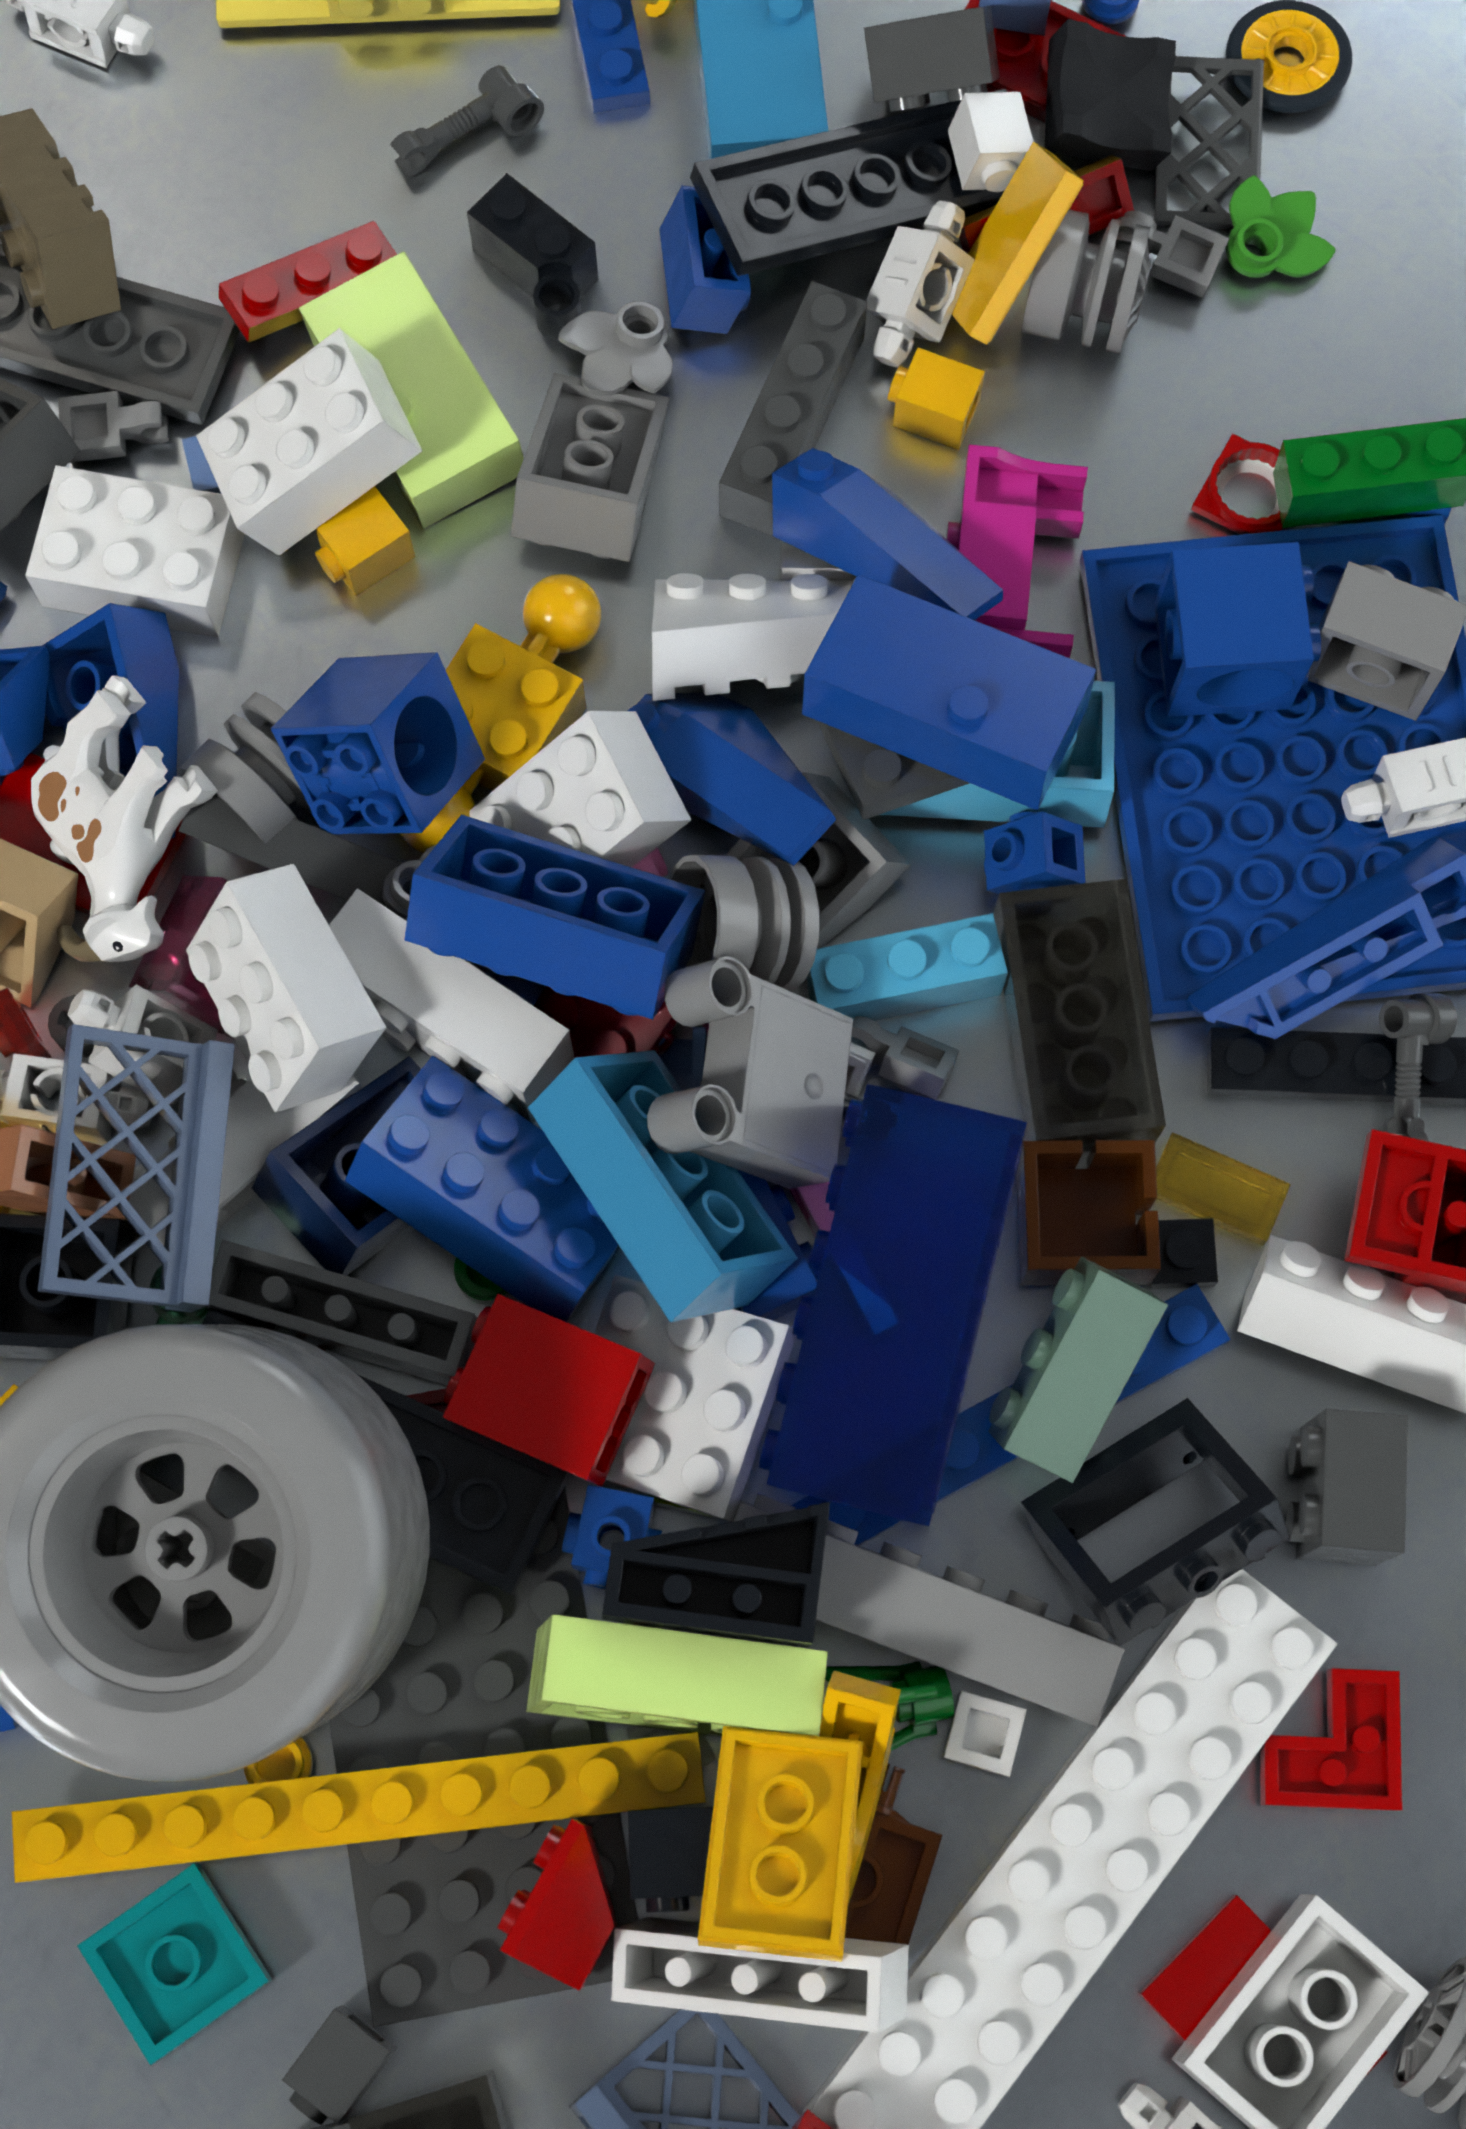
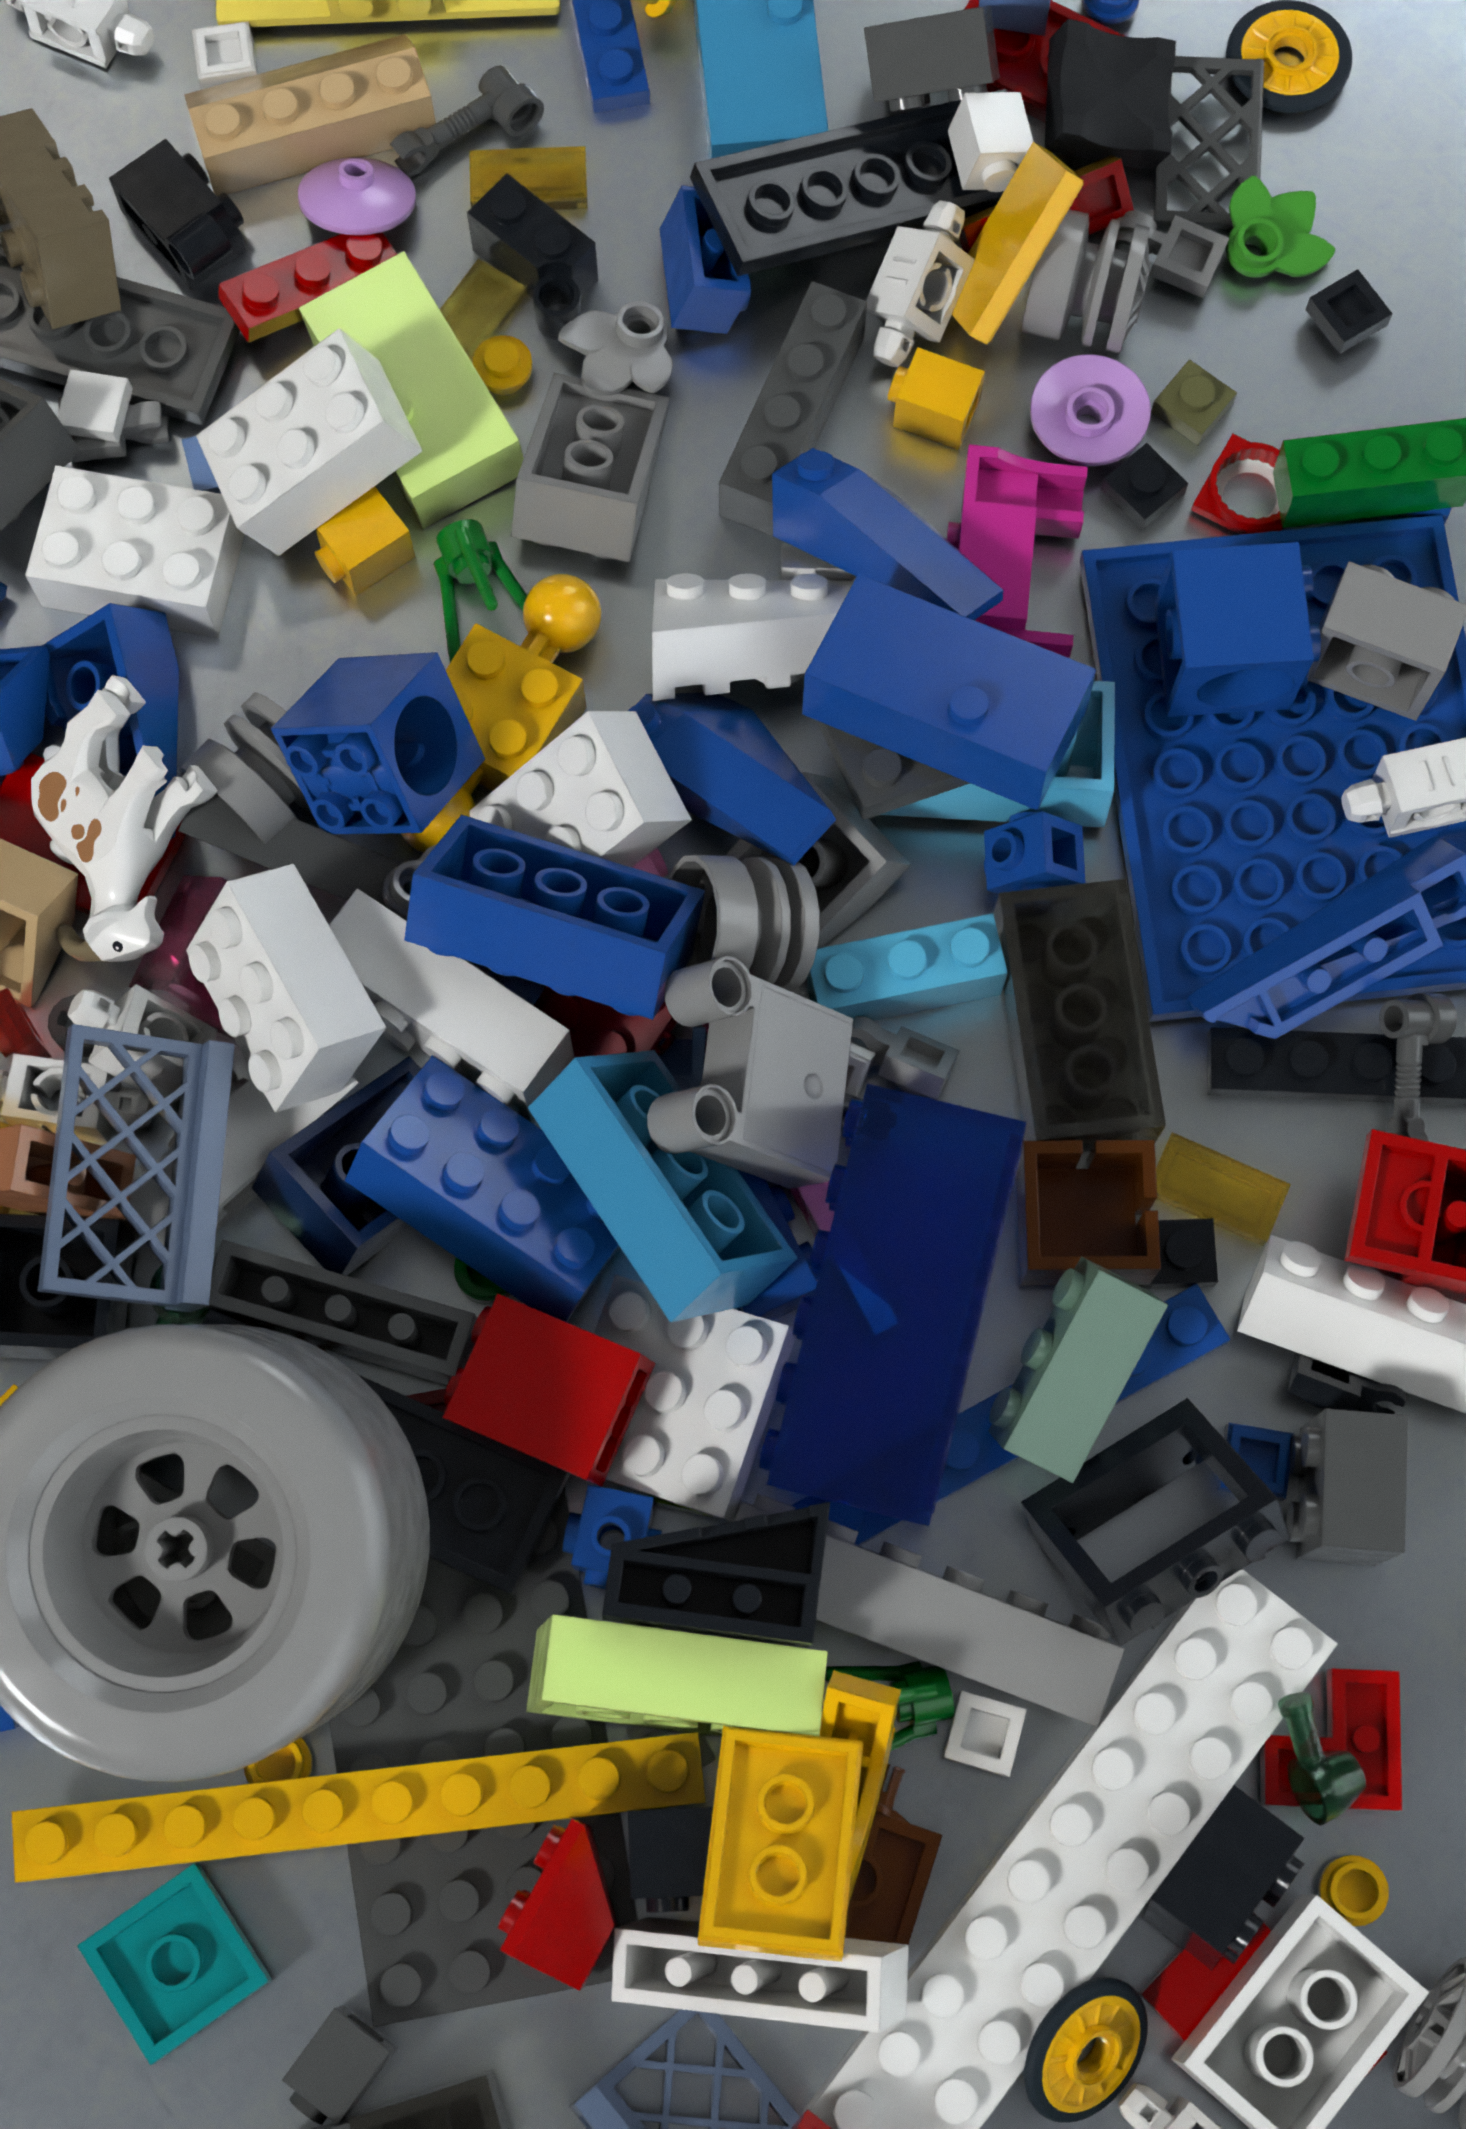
(94, 405): none -> white tile
(179, 213): none -> black hinge
(224, 53): none -> white tile
(310, 114): none -> tan slope
(356, 196): none -> lavender dish
(470, 559): none -> green plant
(481, 305): none -> clear yellow tile
(503, 364): none -> yellow plate
(550, 173): none -> clear yellow tile
(1074, 2090): none -> yellow wheel
(1094, 388): none -> lavender dish
(1144, 486): none -> black plate
(1193, 402): none -> olive plate
(1222, 1878): none -> black brick
(1264, 1452): none -> blue tile
(1320, 1780): none -> clear green bar
(1340, 1389): none -> black plate
(1348, 311): none -> black plate
(1354, 1889): none -> yellow plate

